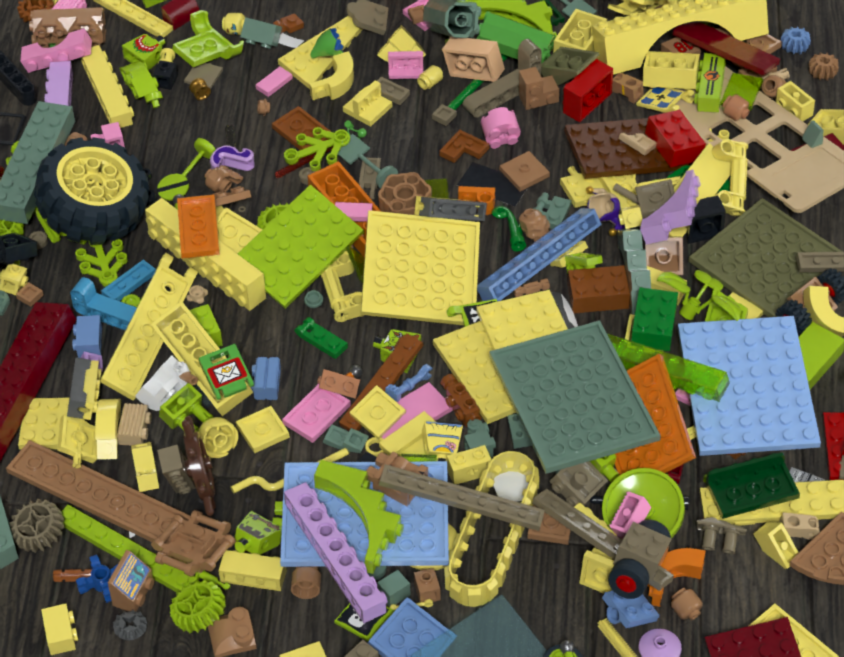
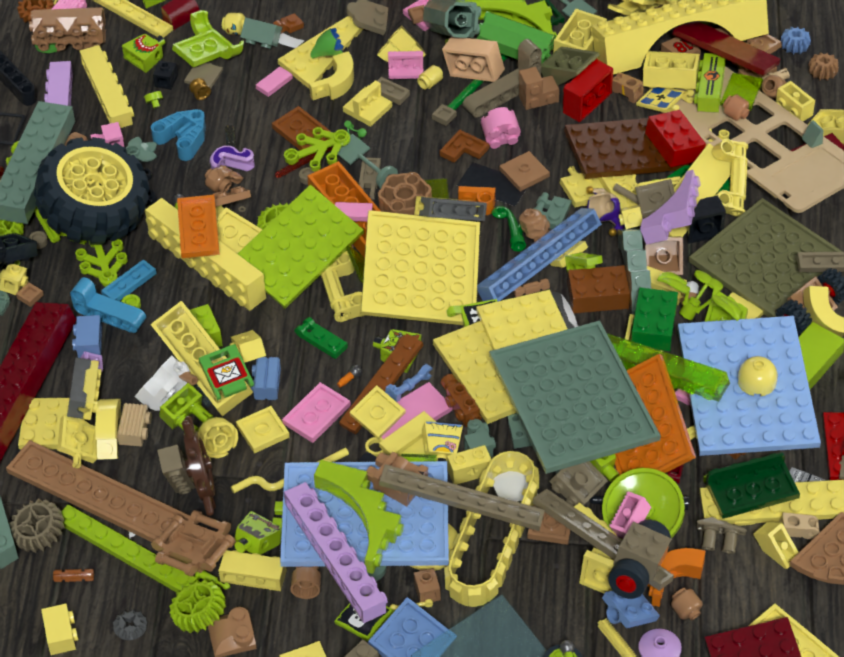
(74, 46): bright pink arch -> none
(94, 581): blue pin -> none
(130, 582): slope -> none
(139, 79): lime brick -> none
(140, 341): light yellow hinge -> none
(142, 151): none -> sand green plate
(145, 466): light yellow brick -> none
(170, 55): light yellow bush -> none
(178, 183): lime piece -> none
(189, 128): none -> dark azure connector
(197, 294): tan plate -> none
(249, 345): none -> light yellow brick
(263, 107): medium nougat plate -> none
(313, 299): sand green plate -> none
(338, 383): nougat hinge -> none
(339, 438): sand green slope -> none
(394, 587): sand green brick -> none
(639, 142): tan tile -> none
(694, 290): none -> white arm
(757, 376): none -> light yellow cylinder

